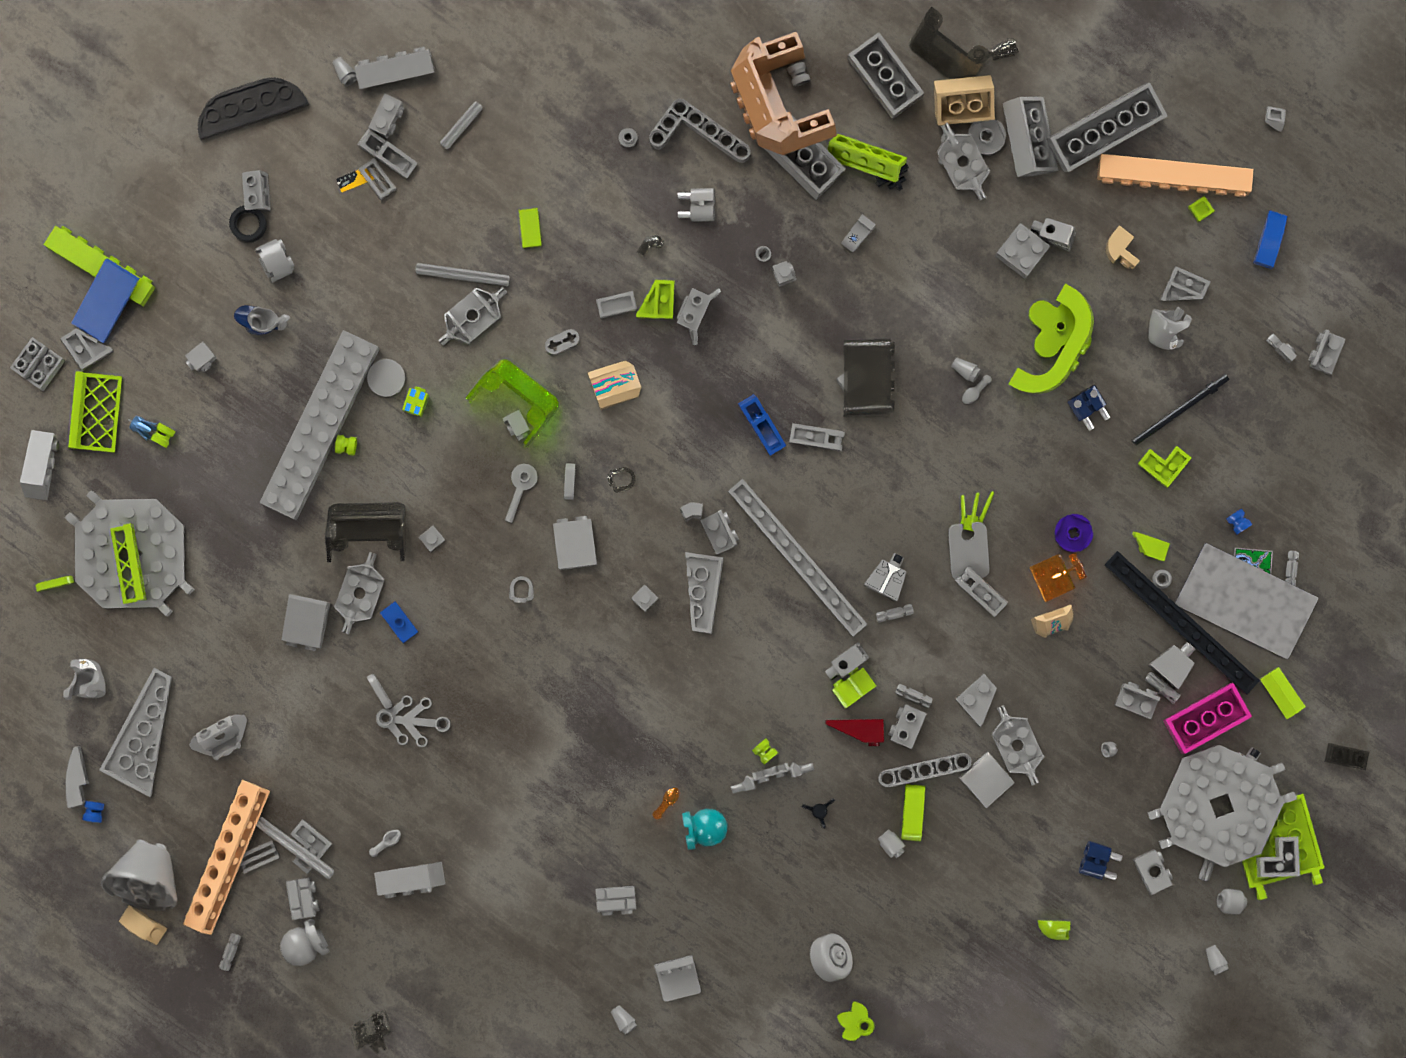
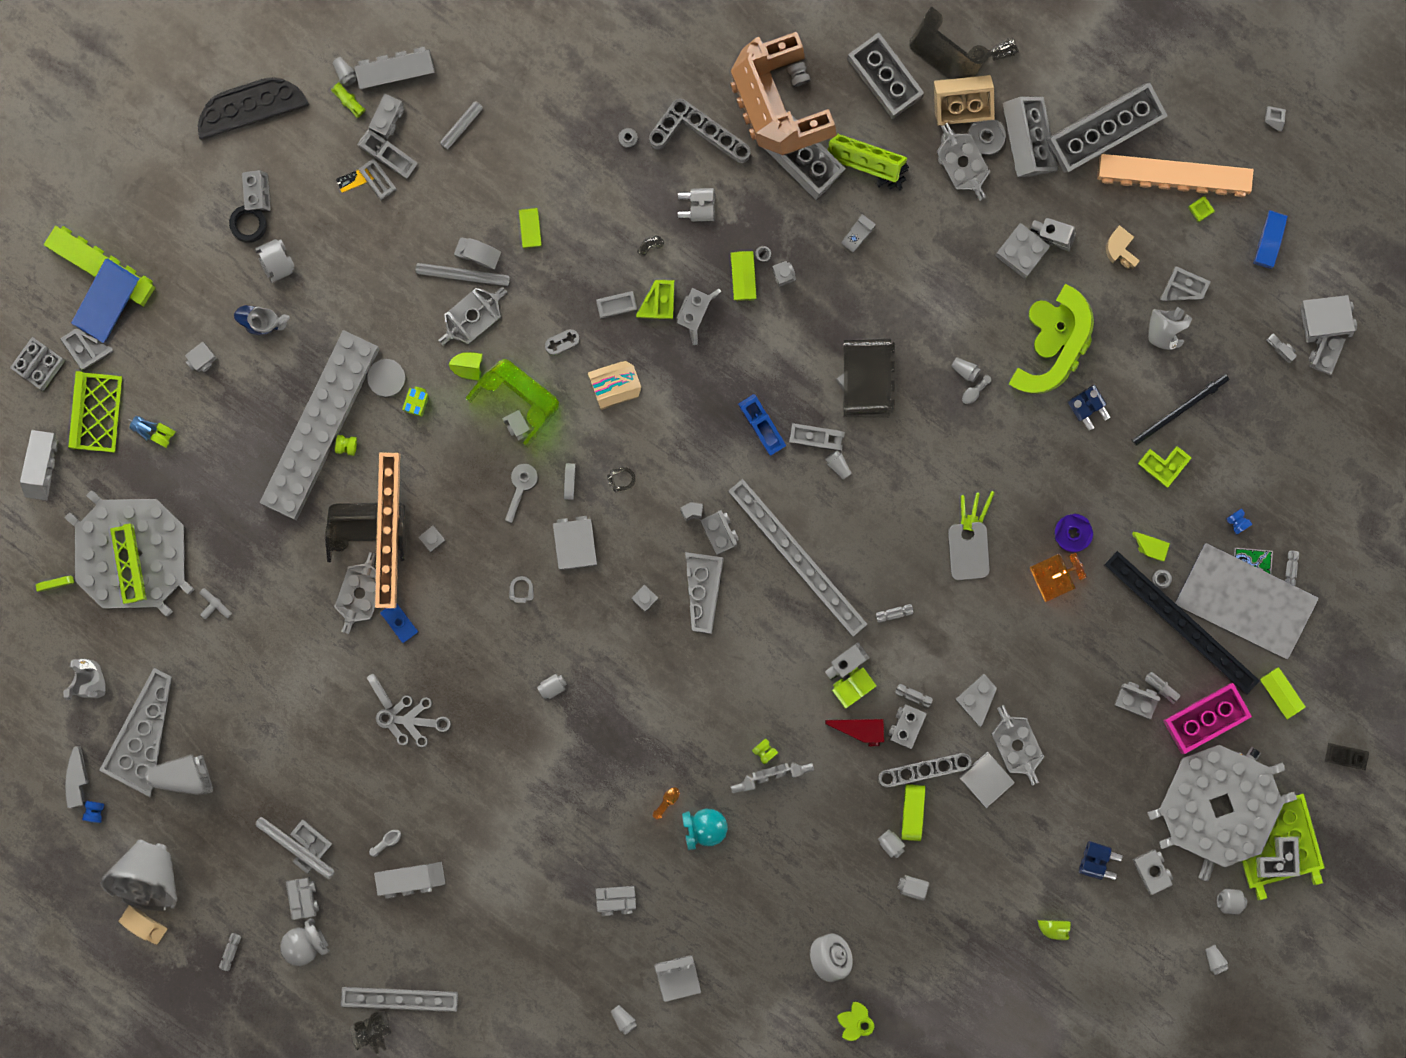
(181, 775): none -> light grey windscreen
(215, 603): none -> light grey piece
(221, 869): light nougat brick -> none
(232, 726): light grey piece -> none
(273, 850): light grey tile -> none
(305, 622): light grey slope -> none
(348, 100): none -> lime pin
(387, 530): none -> light nougat brick
(399, 999): none -> light grey tile
(467, 365): none -> lime brick
(477, 252): none -> light grey brick
(552, 686): none -> light grey brick
(743, 275): none -> lime piece
(819, 811): black plant -> none
(838, 464): none -> light grey cone
(887, 578): light grey torso -> none
(913, 887): none -> light grey brick
(982, 591): light grey plate -> none
(1053, 621): tan slope -> none
(1109, 749): light grey hinge -> none
(1174, 664): light grey torso -> none
(1328, 317): none -> light grey panel

